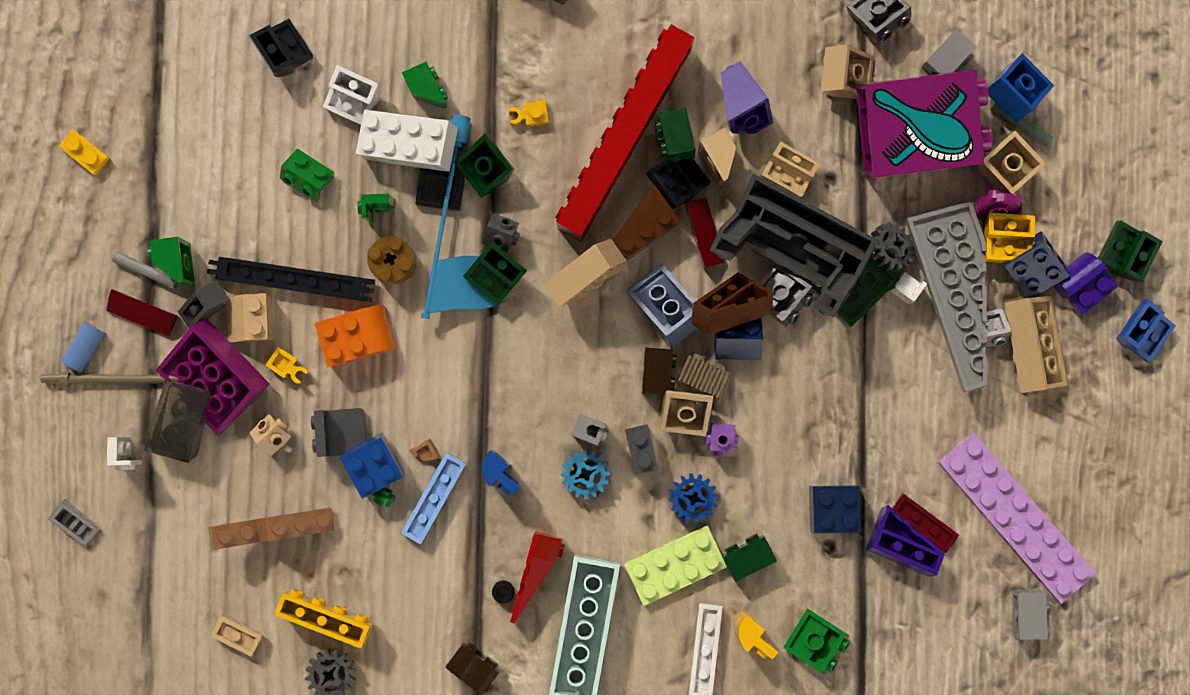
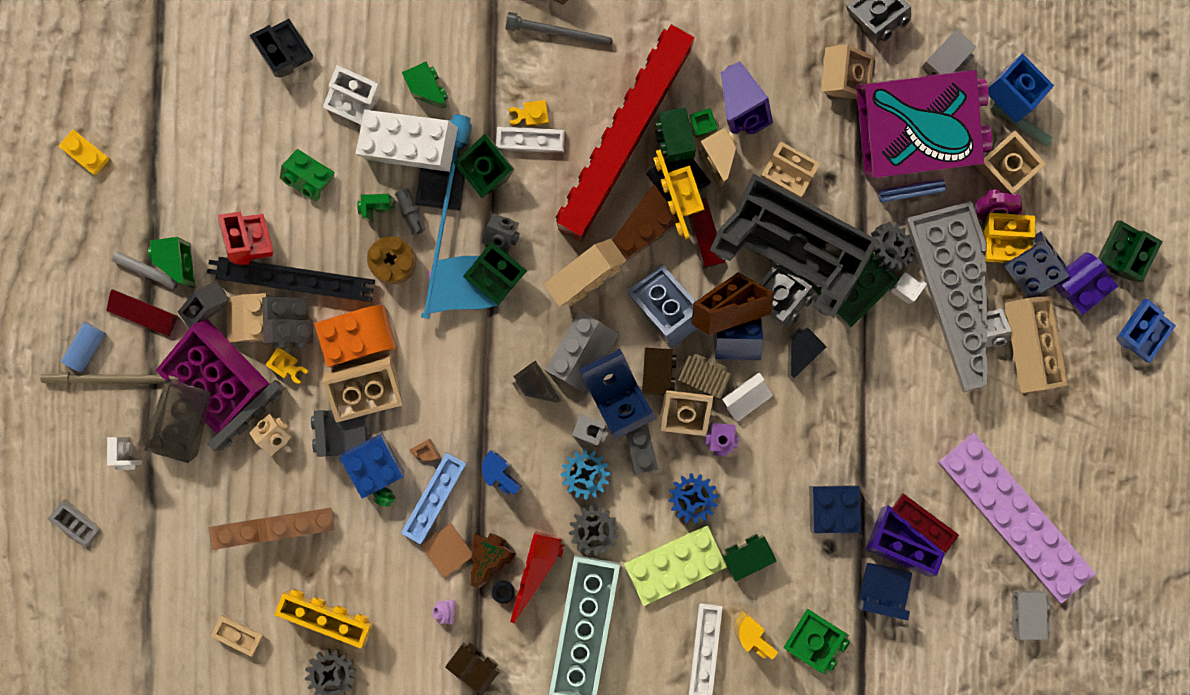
(240, 422): none -> dark grey plate
(245, 237): none -> red brick
(286, 322): none -> dark grey plate
(362, 388): none -> tan slope
(410, 211): none -> dark grey pin
(444, 612): none -> lavender plate
(447, 550): none -> medium nougat piece
(488, 557): none -> reddish brown rock
(516, 22): none -> dark grey piece
(530, 140): none -> white tile
(535, 384): none -> clear smoke slope
(582, 344): none -> light grey slope
(602, 537): none -> dark grey gear
(617, 394): none -> dark blue bracket
(683, 193): none -> yellow bracket
(703, 122): none -> green plate
(747, 397): none -> white panel
(802, 351): none -> black slope
(885, 591): none -> dark blue bracket
(912, 190): none -> medium blue axle

